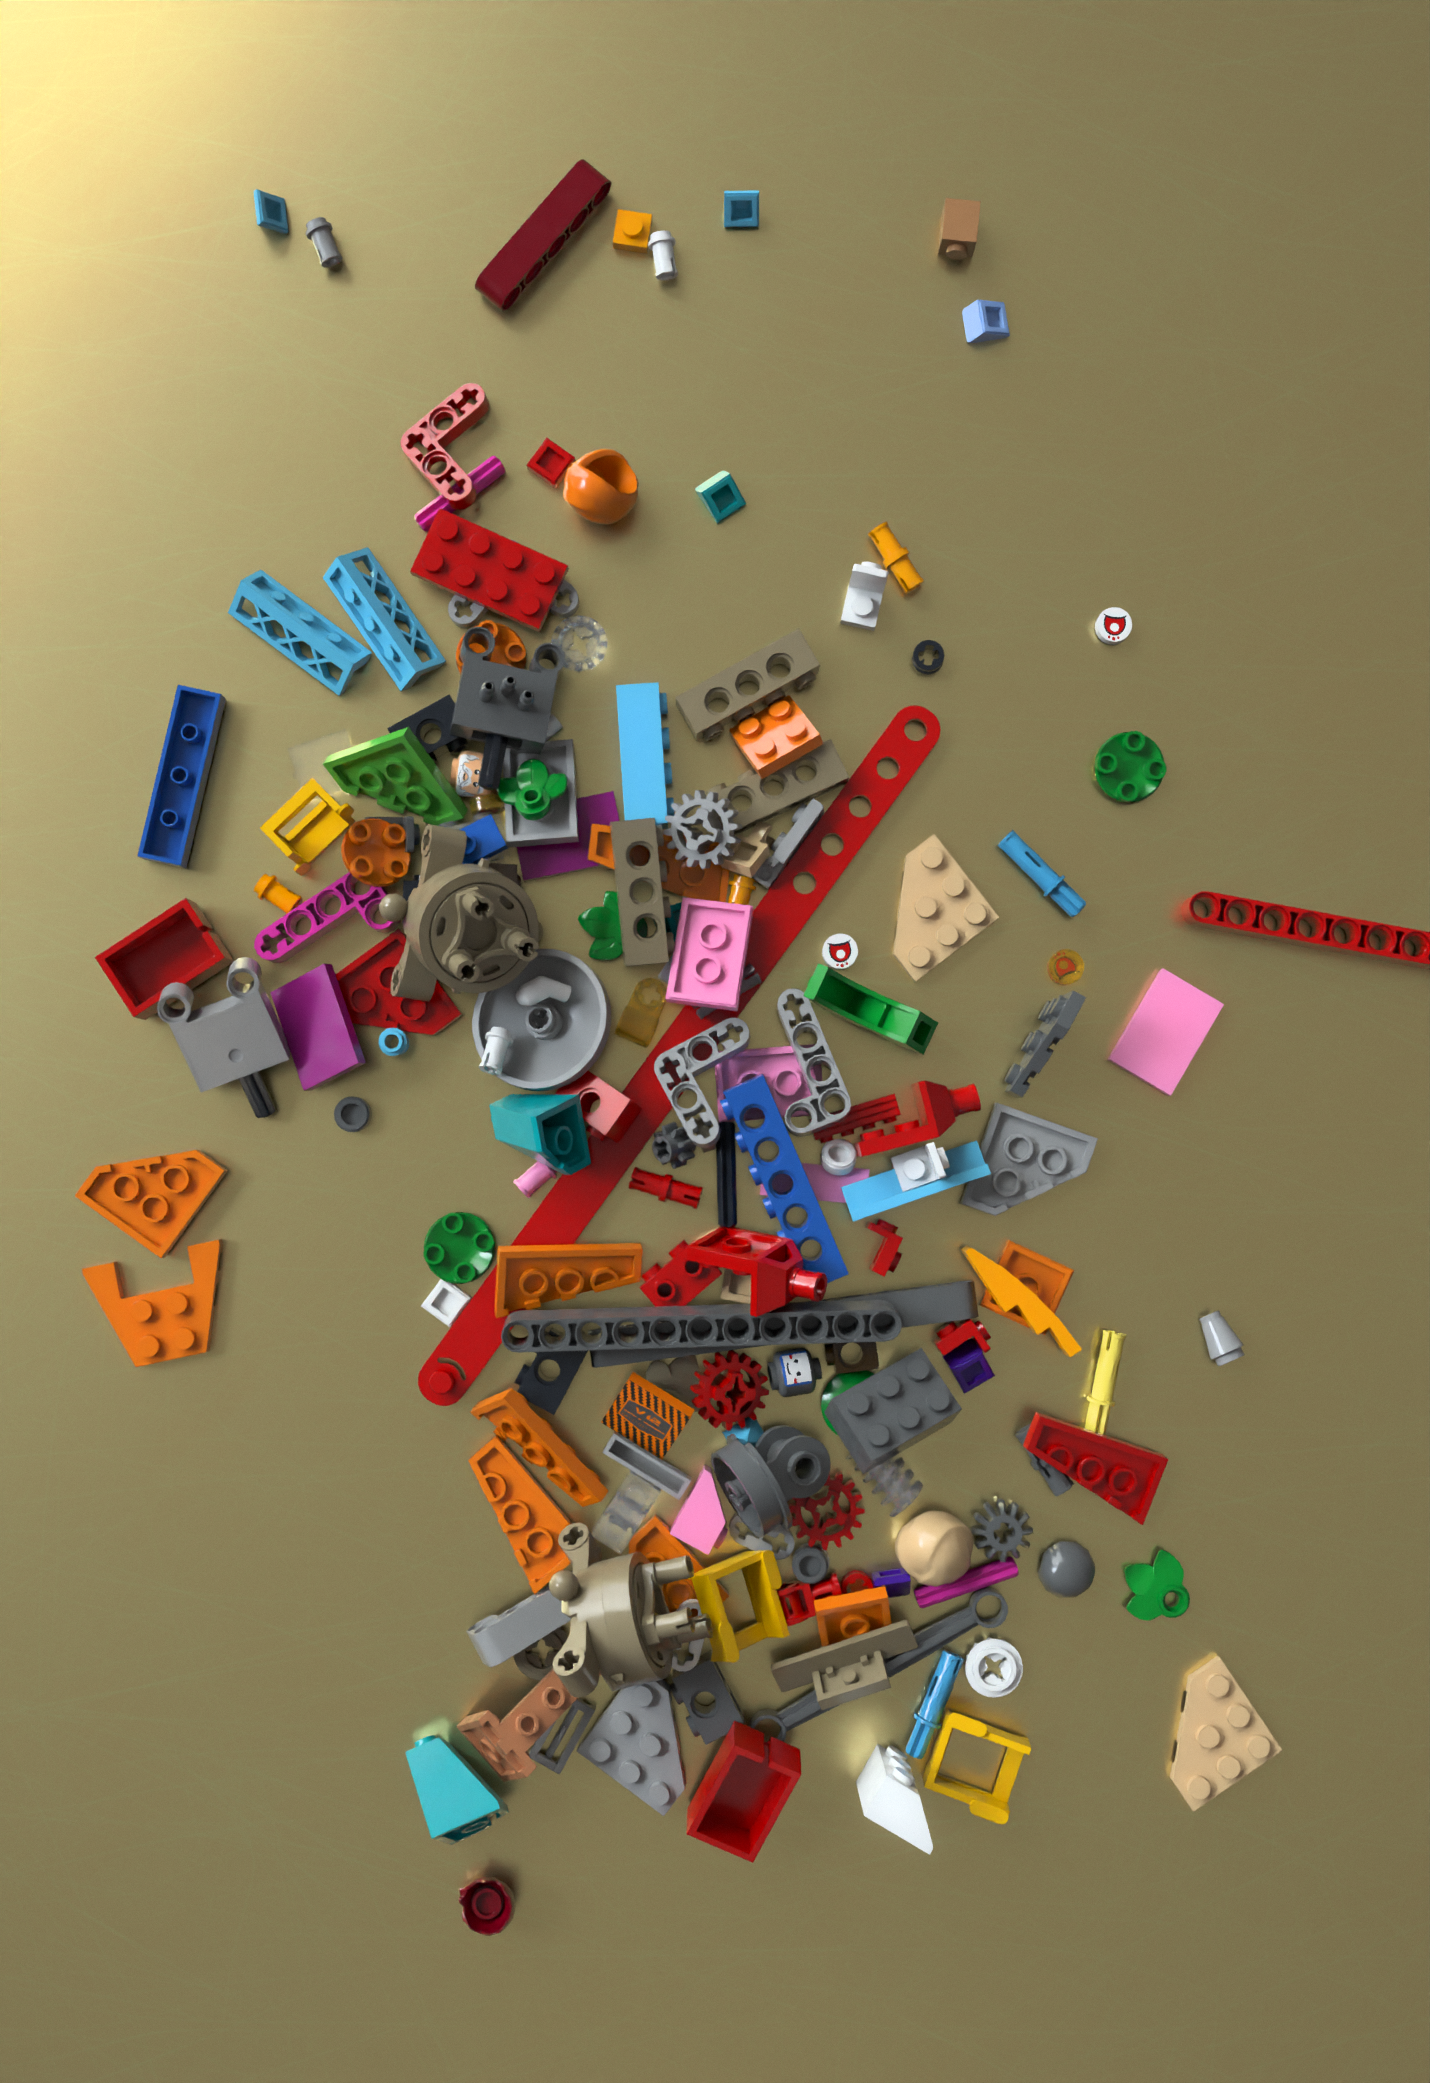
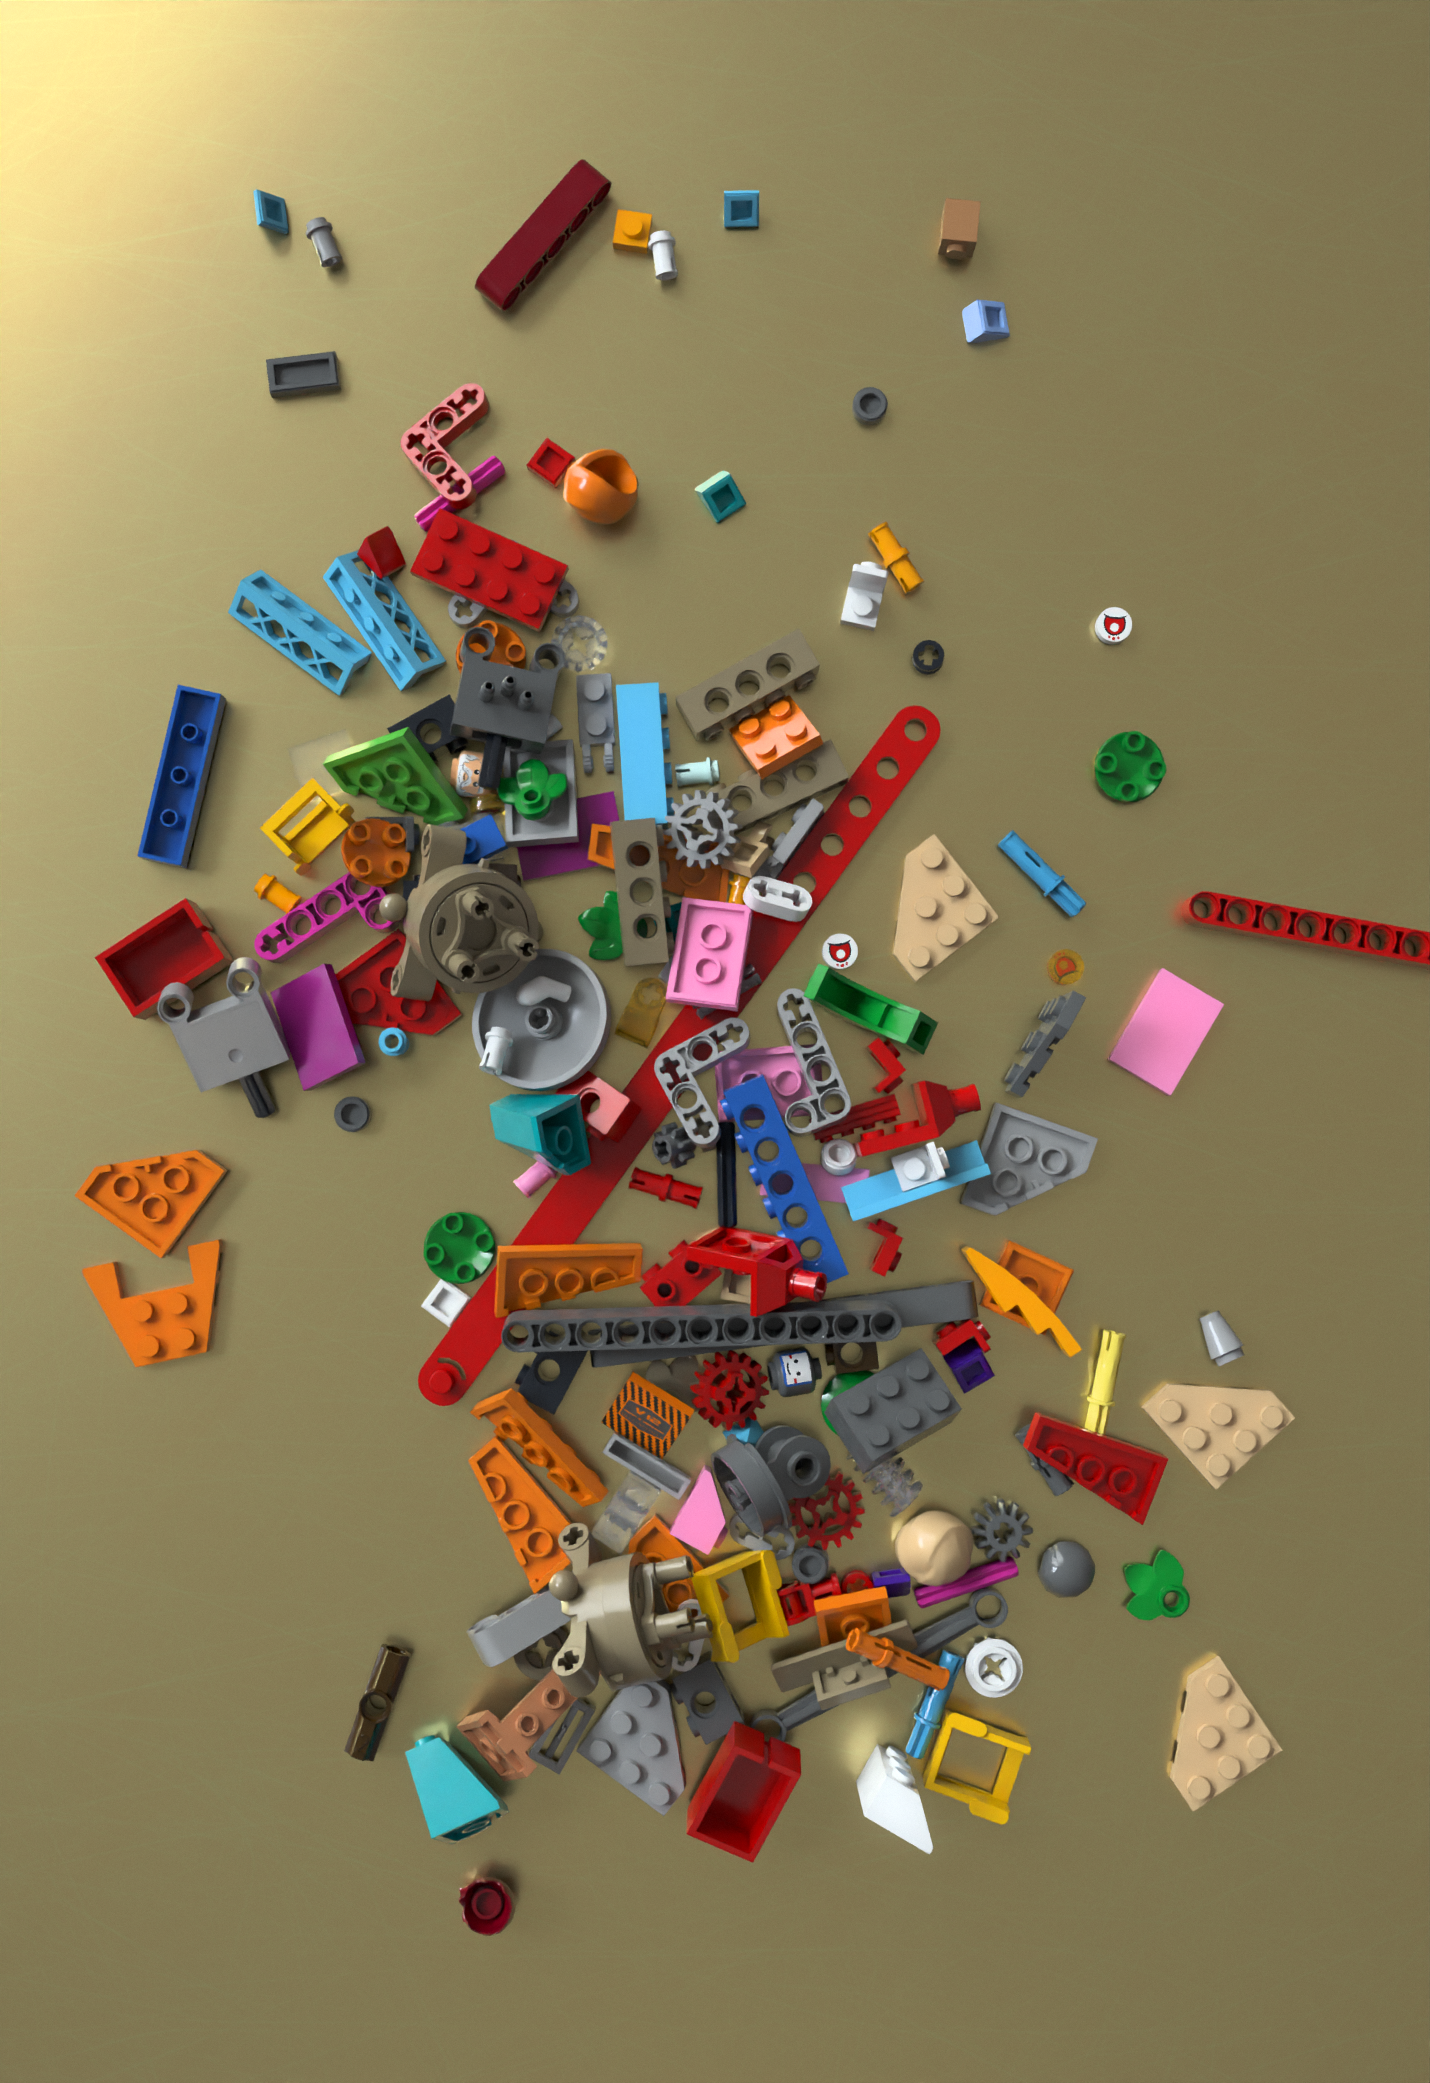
(303, 374): none -> dark grey tile
(372, 1722): none -> dark brown piece
(382, 553): none -> red slope
(596, 718): none -> light grey hinge
(698, 772): none -> light aqua pin
(777, 898): none -> white beam
(869, 406): none -> dark grey tile
(885, 1654): none -> orange pin
(886, 1056): none -> red bracket
(1217, 1425): none -> tan plate

